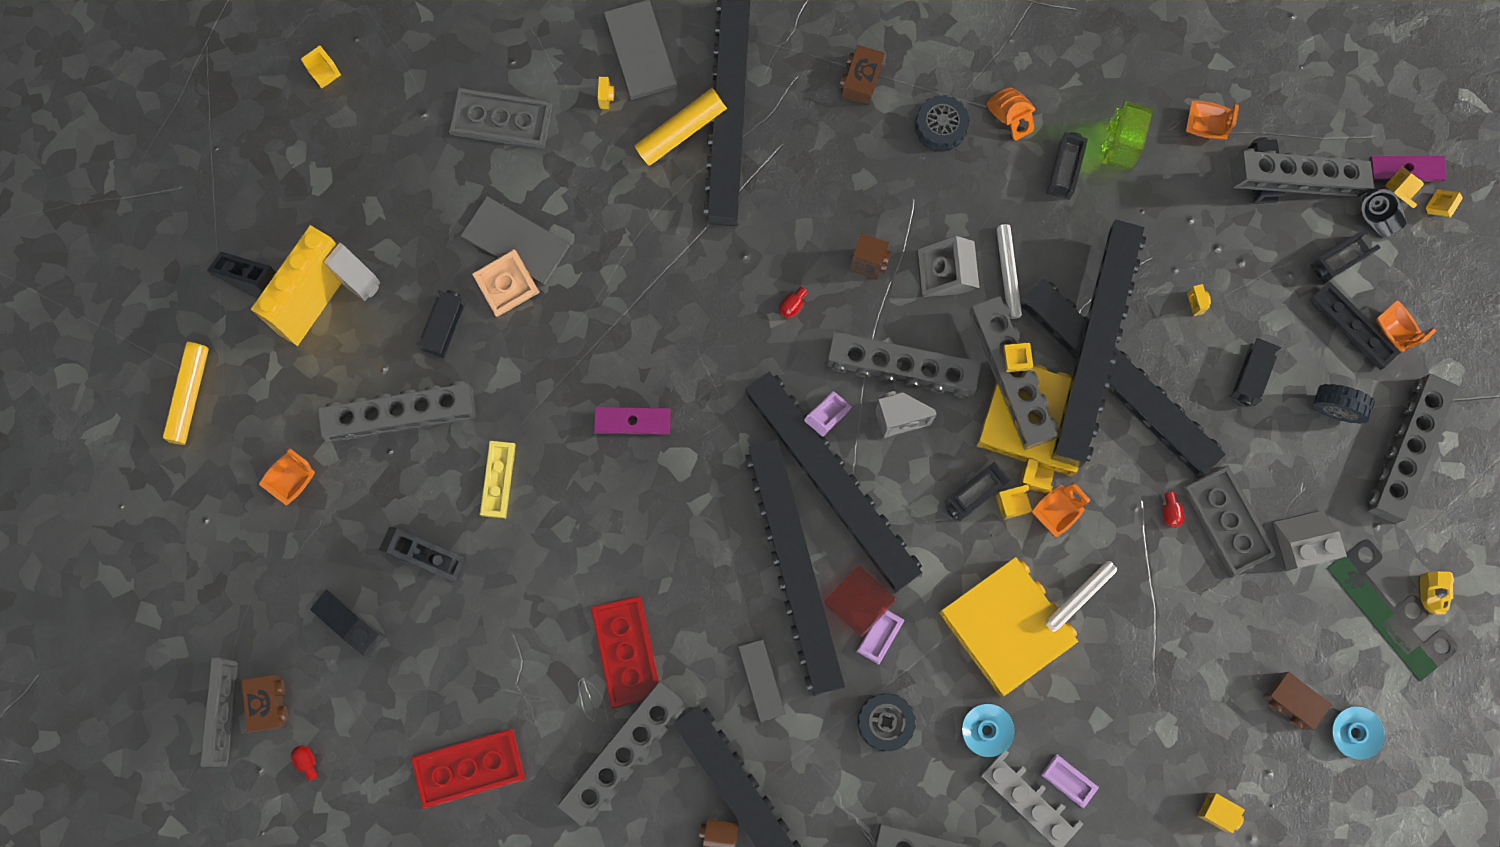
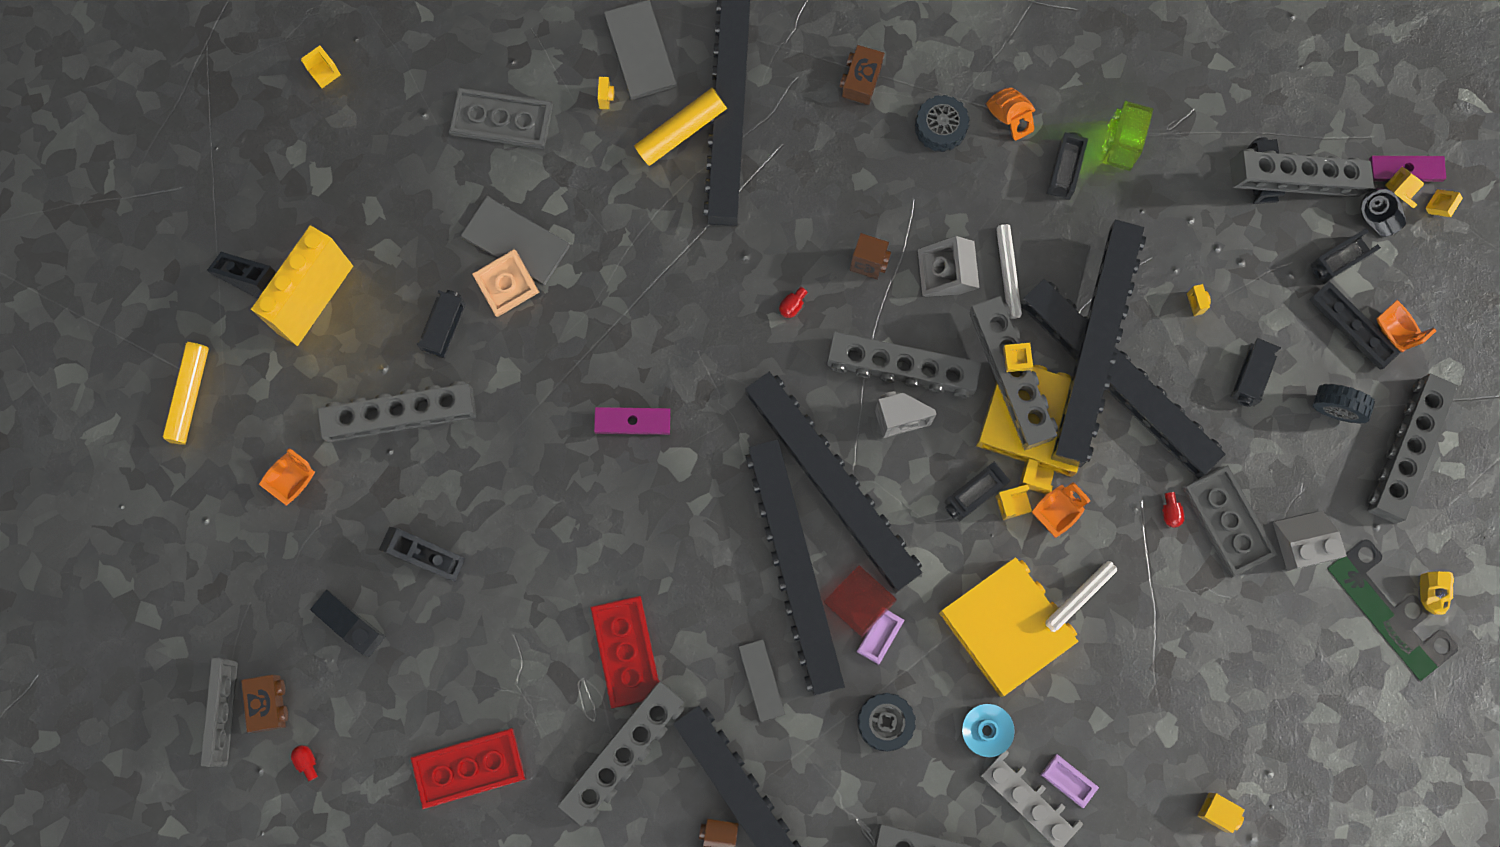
(352, 272): light grey slope -> none
(497, 479): light yellow tile -> none
(827, 413): lavender tile -> none
(1211, 120): orange piece -> none
(1296, 701): reddish brown brick -> none
(1369, 728): medium azure dish -> none

